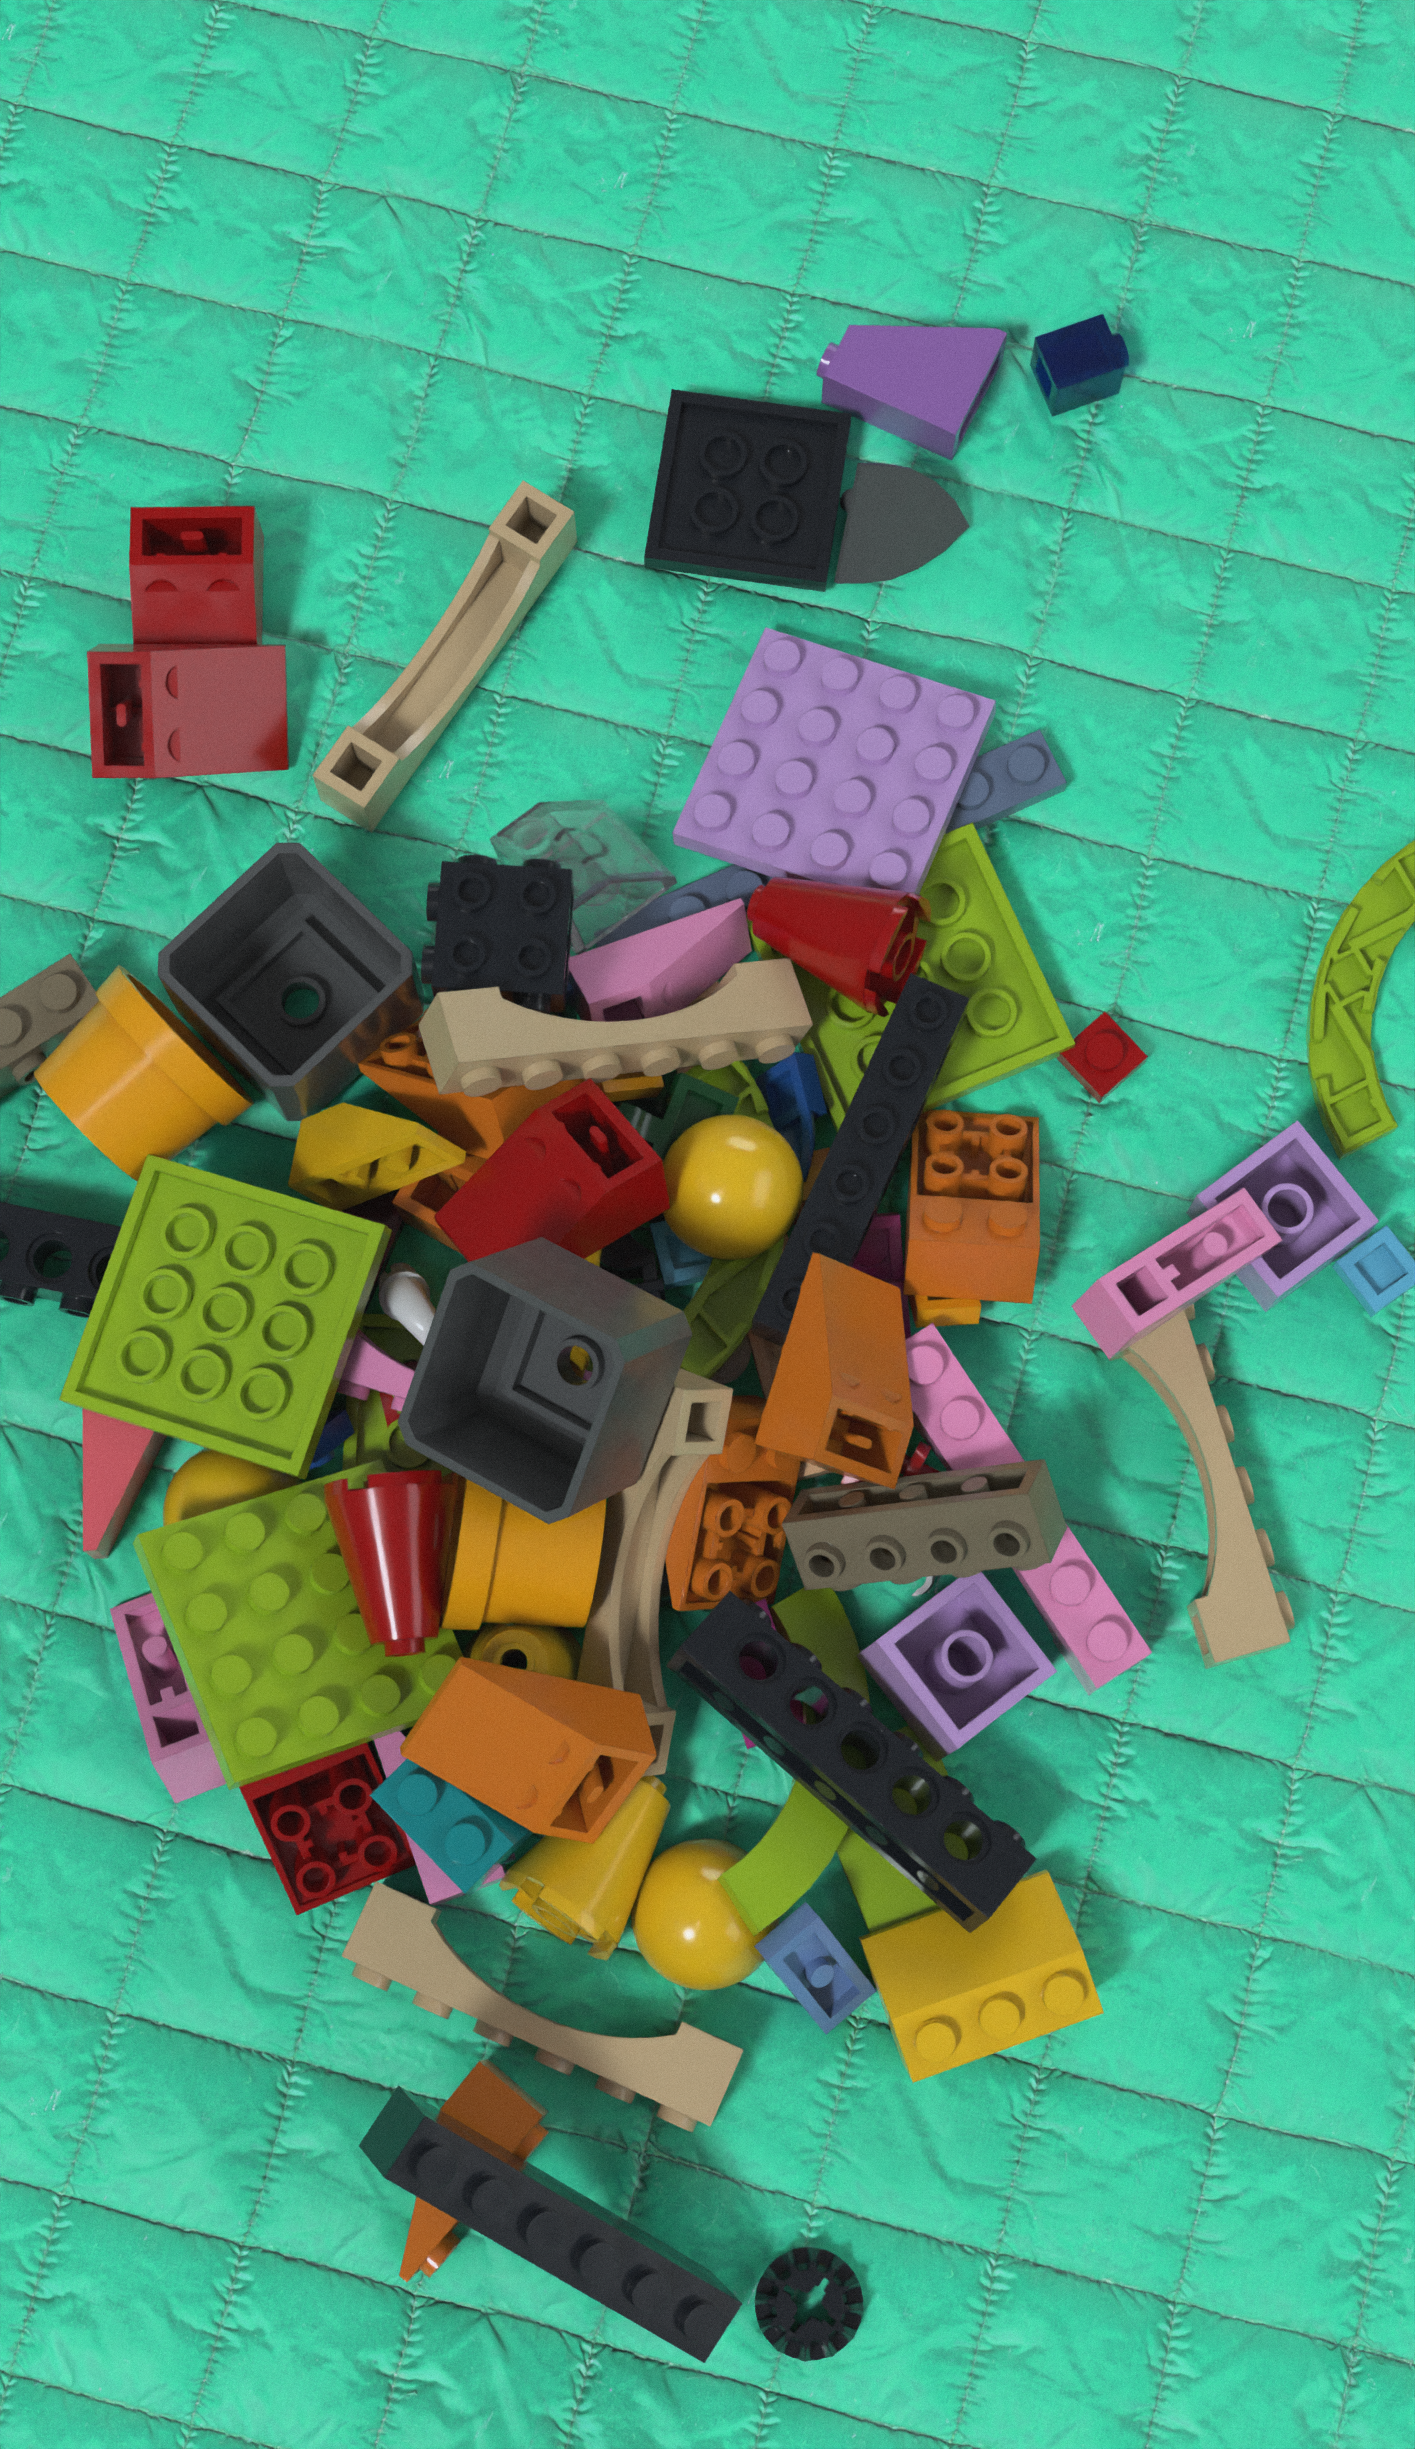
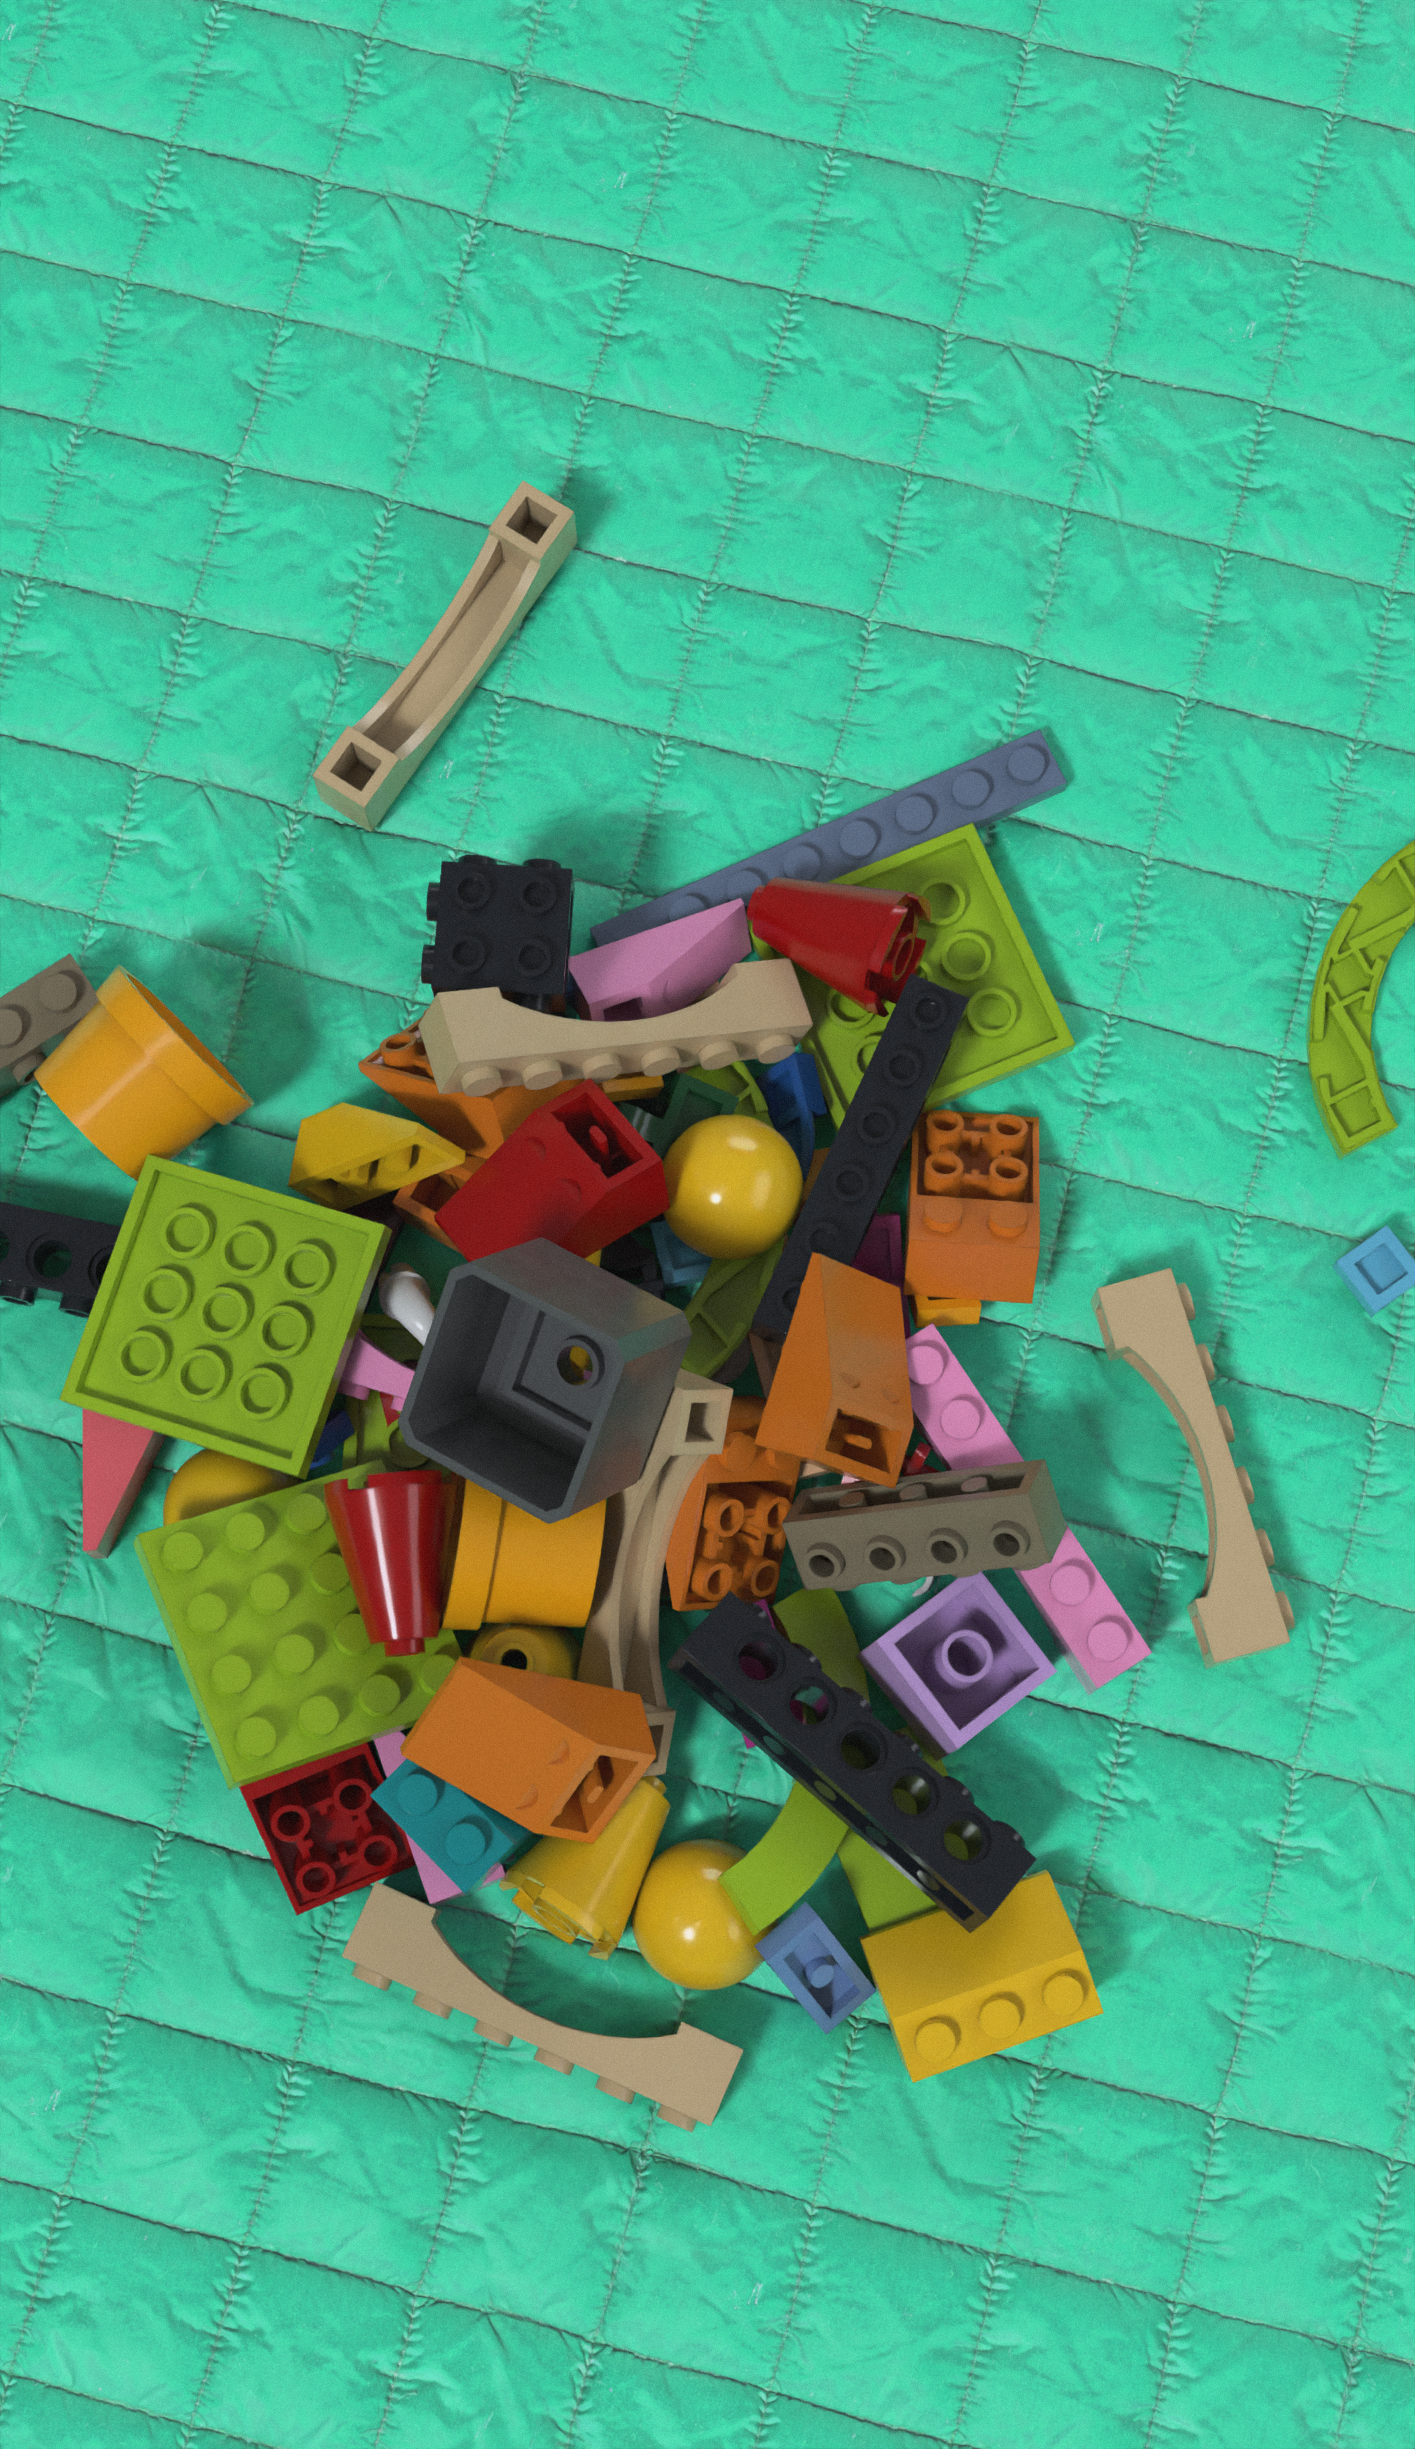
(164, 1702): bright pink slope -> none
(187, 709): red slope -> none
(196, 575): red slope -> none
(284, 932): dark grey plate -> none
(499, 2111): orange slope -> none
(549, 2224): black brick -> none
(609, 863): clear slope -> none
(748, 490): black plate -> none
(776, 2310): black gear -> none
(834, 768): lavender plate -> none
(894, 523): dark grey shield -> none
(913, 379): medium lavender slope -> none
(1079, 364): clear blue brick -> none
(1102, 1057): red plate -> none
(1175, 1273): bright pink slope -> none
(1305, 1204): lavender brick -> none

